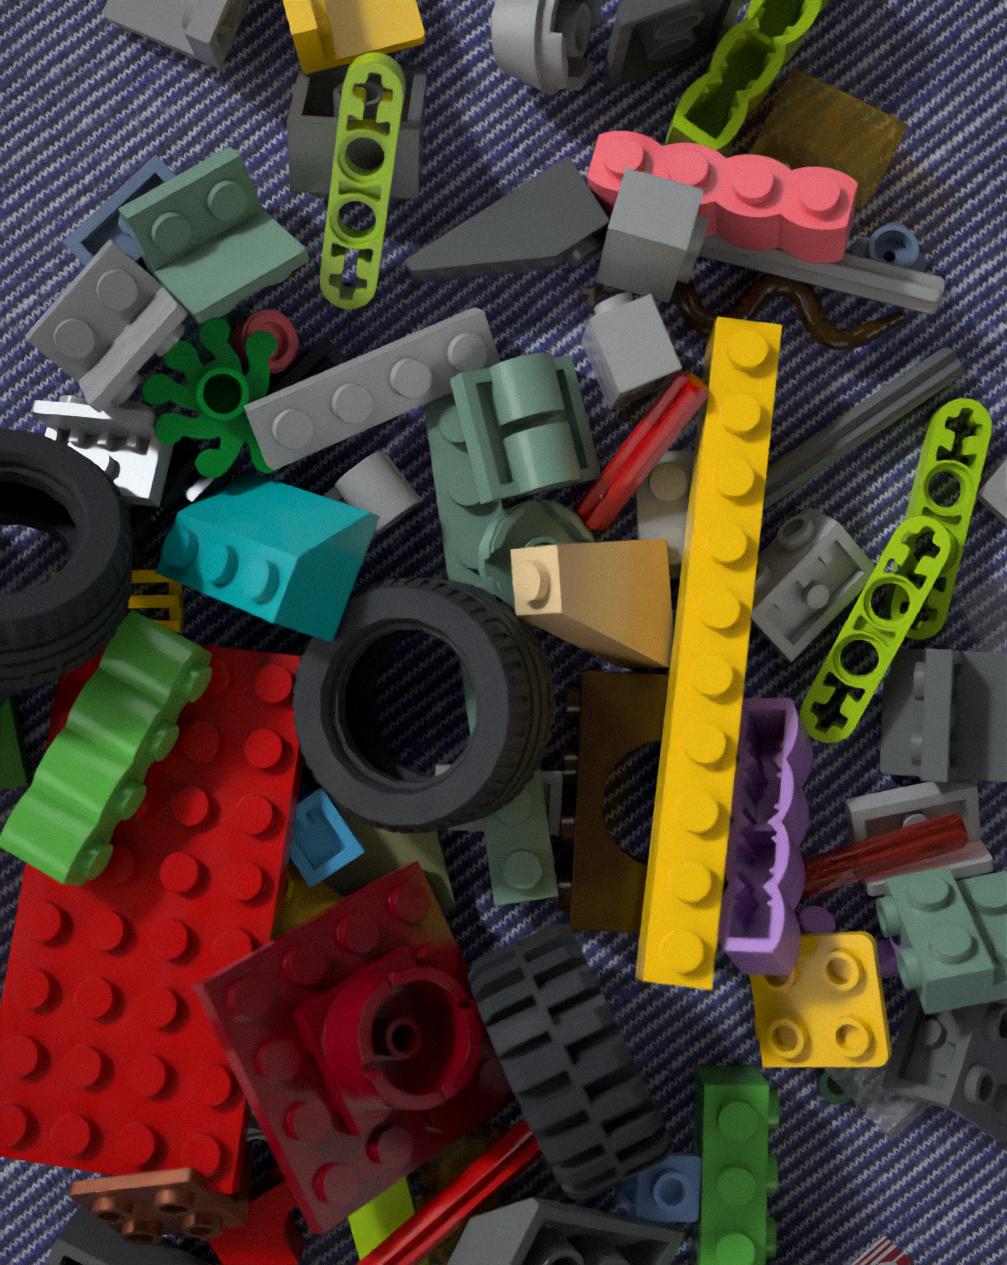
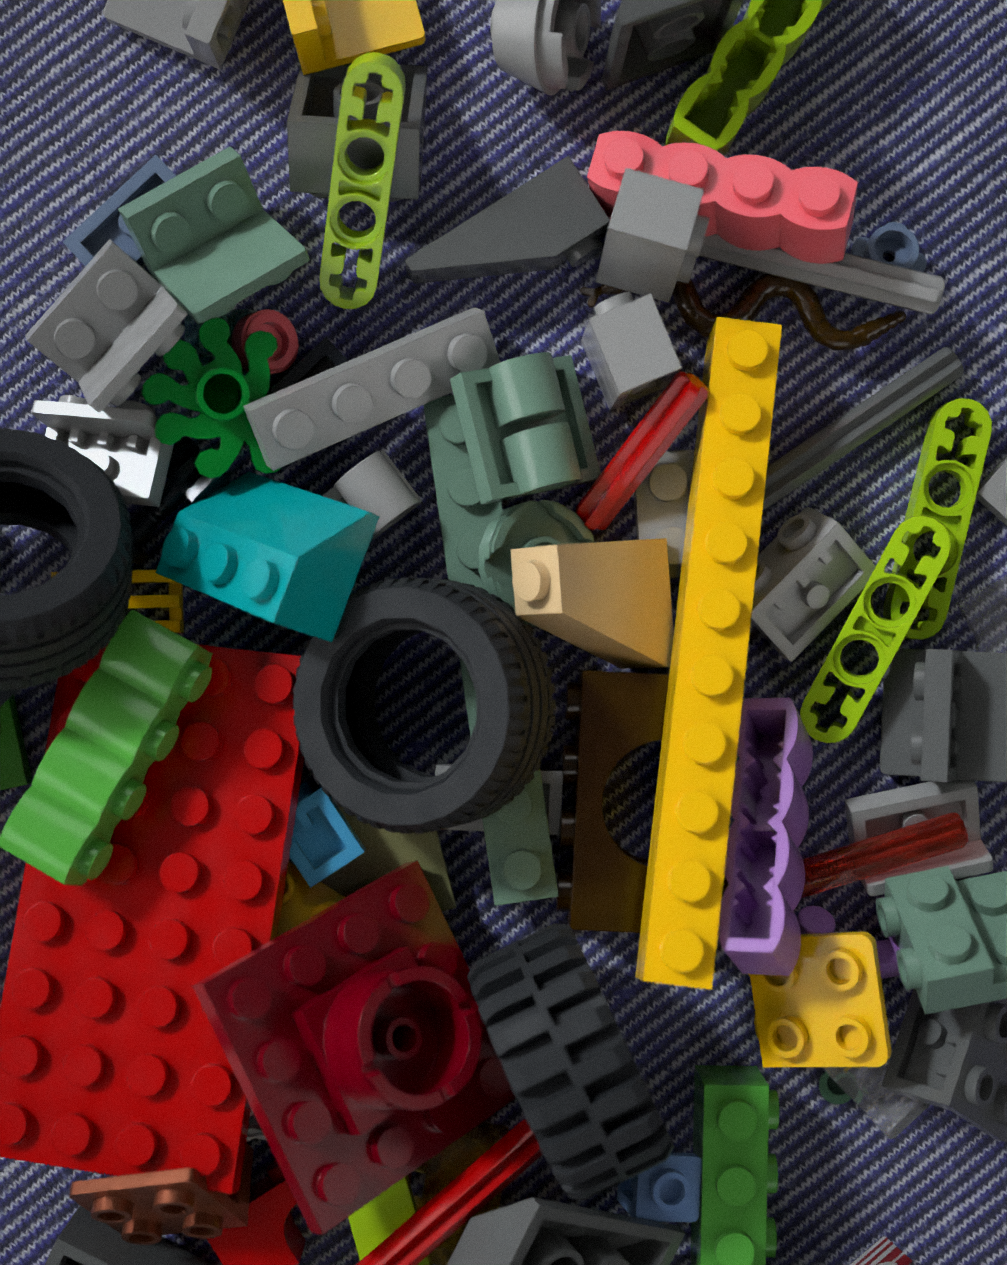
(829, 129): clear yellow brick -> none

